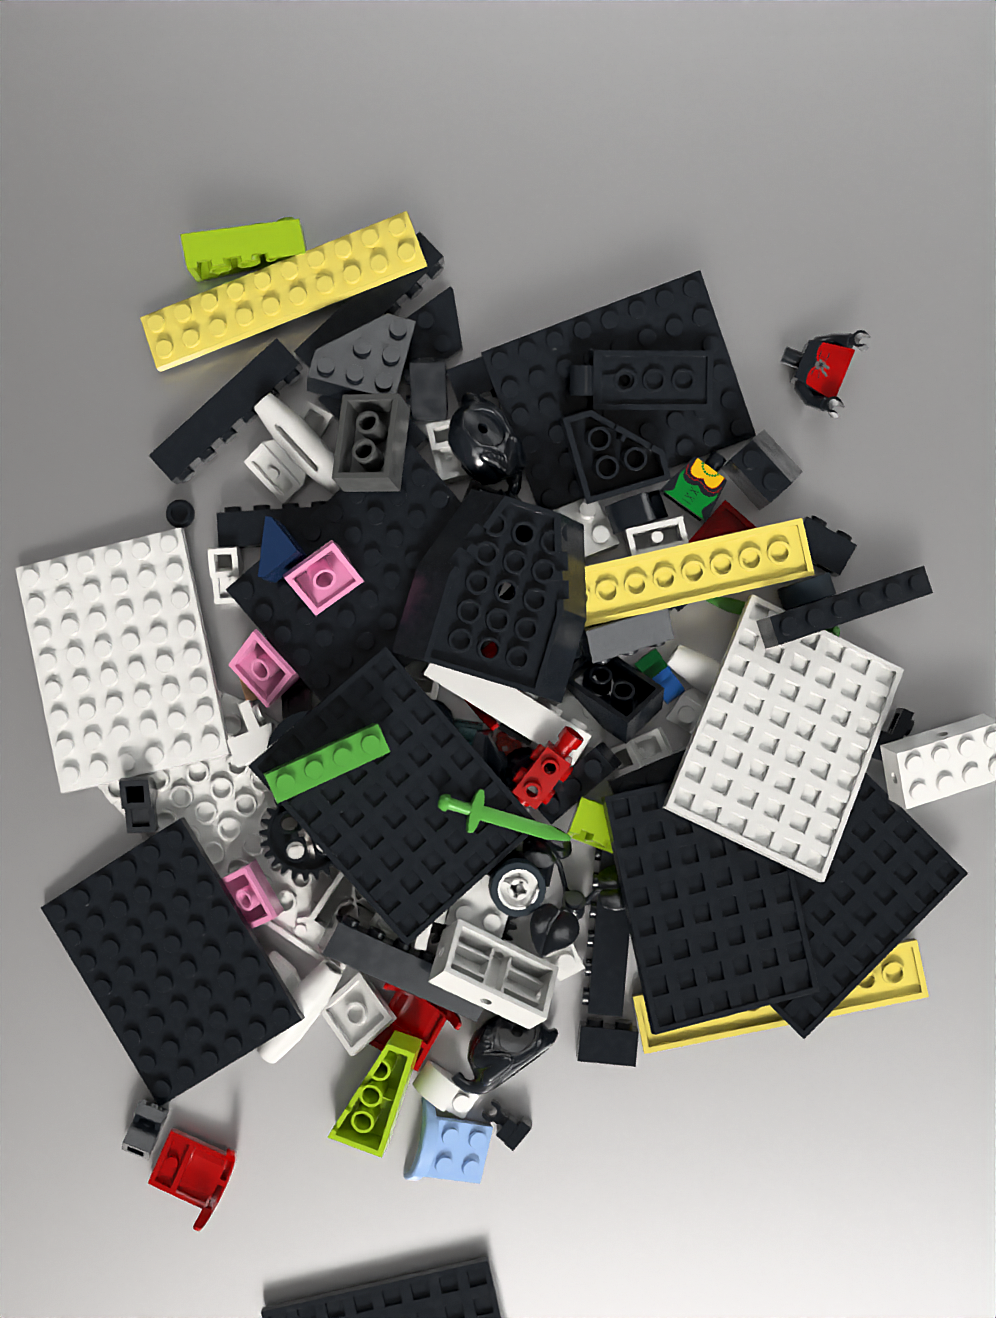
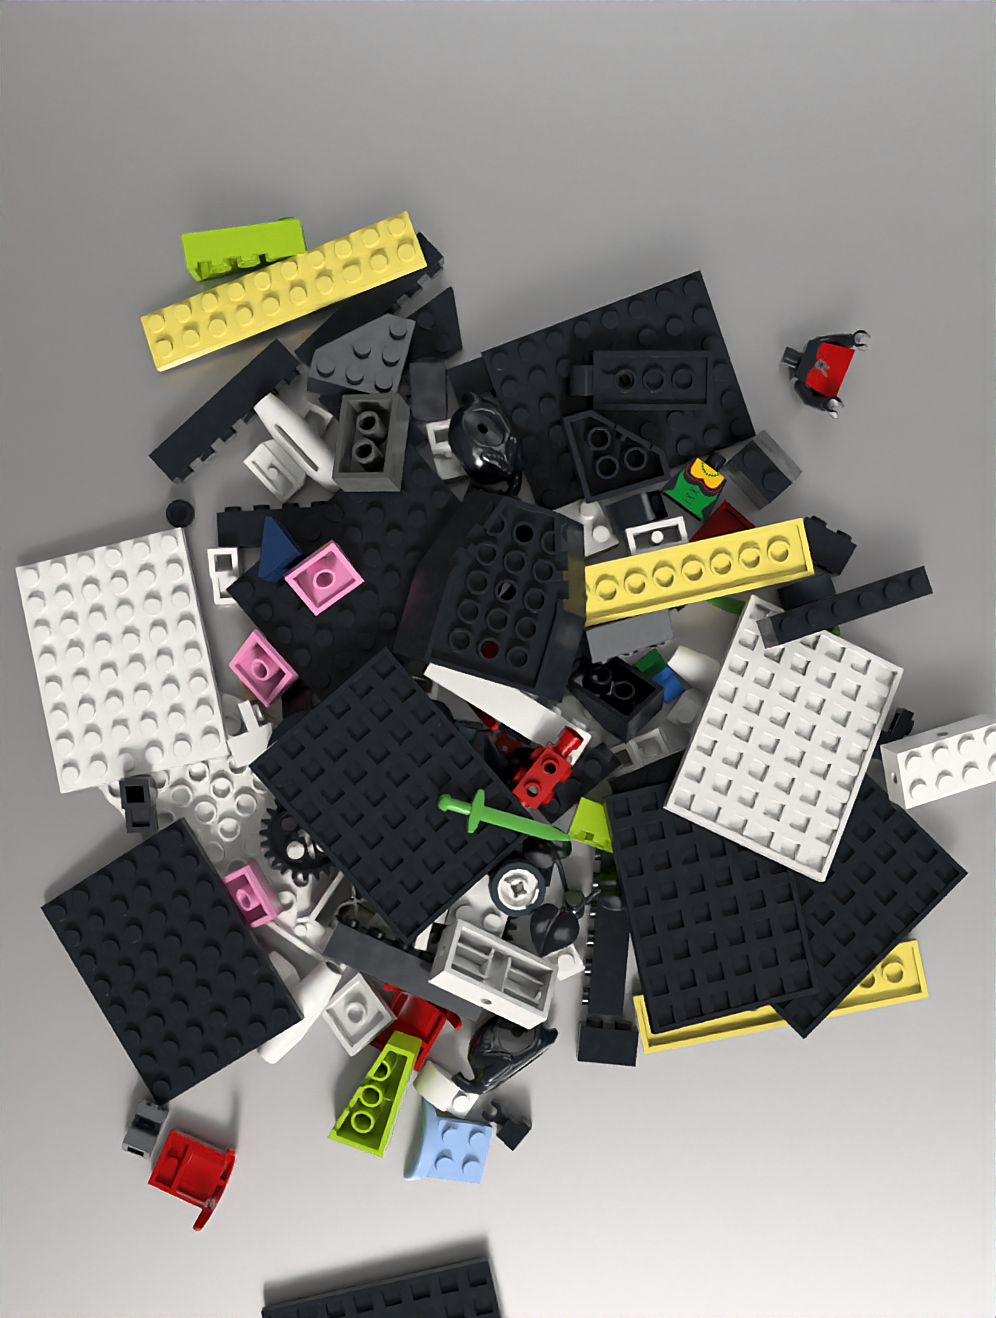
(326, 762): bright green brick -> none

